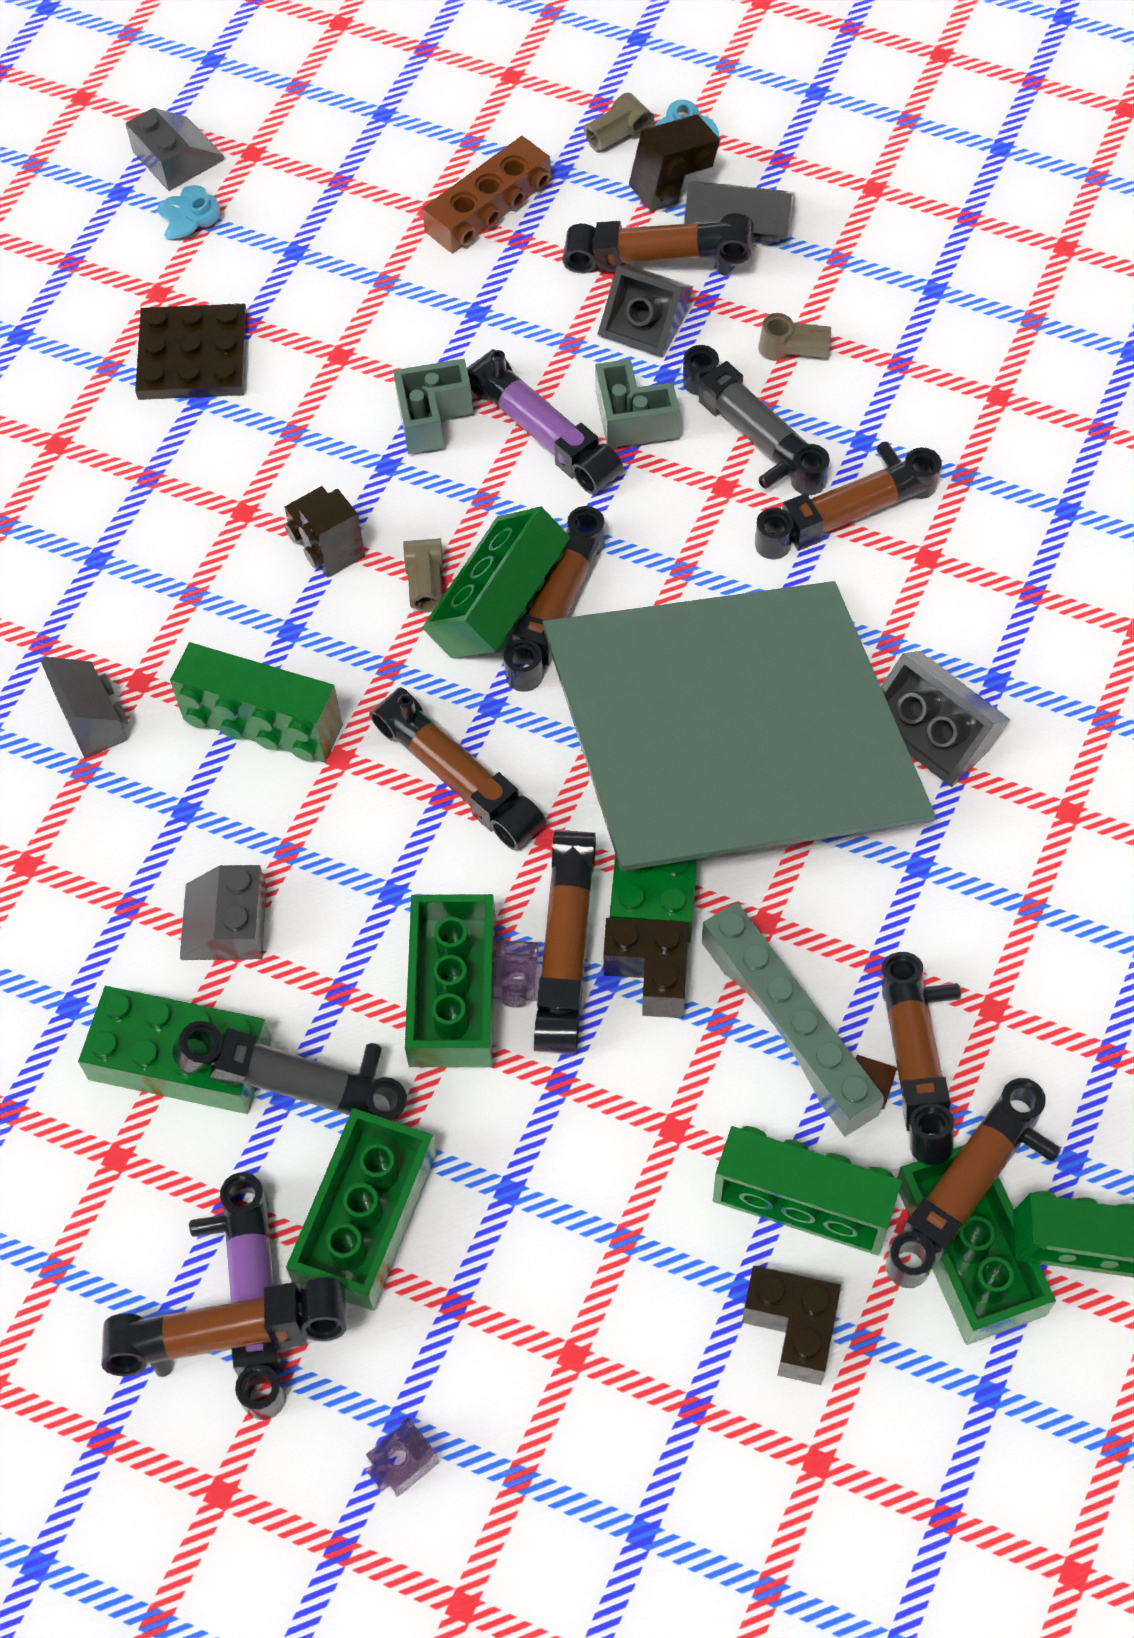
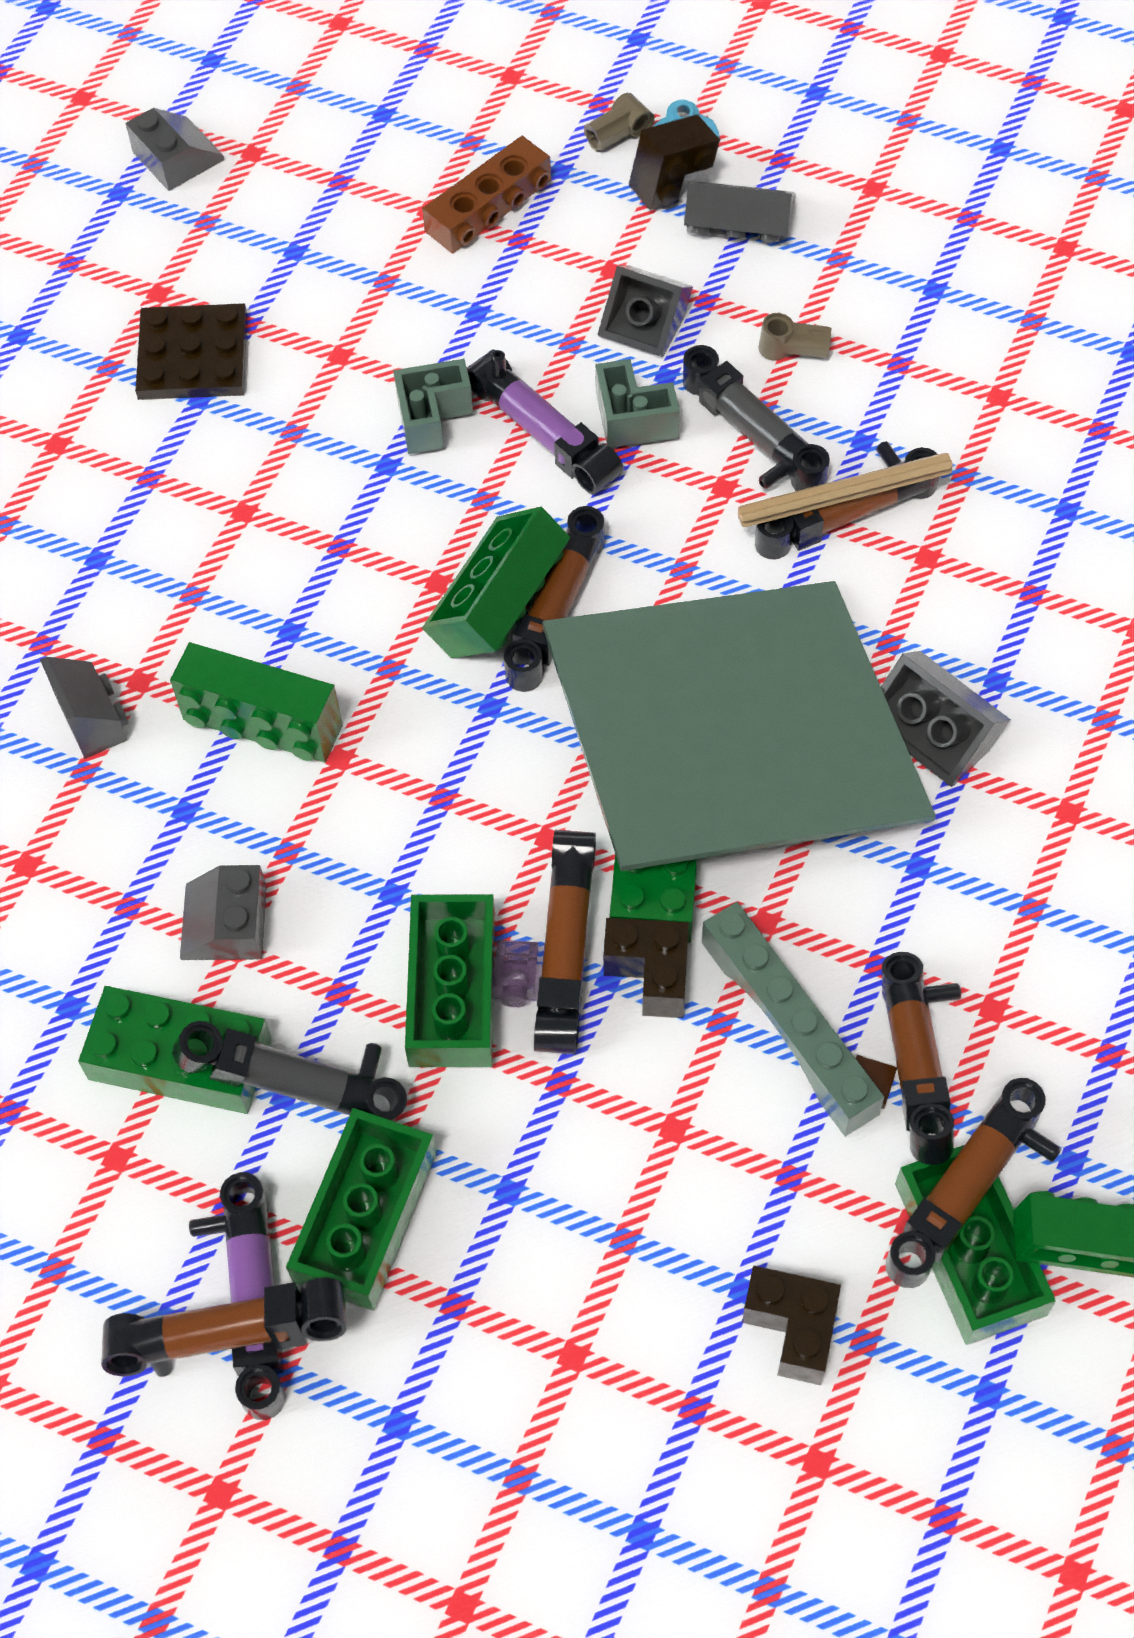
(188, 211): medium azure plate -> none
(326, 529): dark brown brick -> none
(418, 1461): clear purple brick -> none
(424, 566): dark tan piece -> none
(490, 796): piece -> none
(614, 246): black piece -> none
(806, 1189): green brick -> none
(844, 489): none -> tan axle

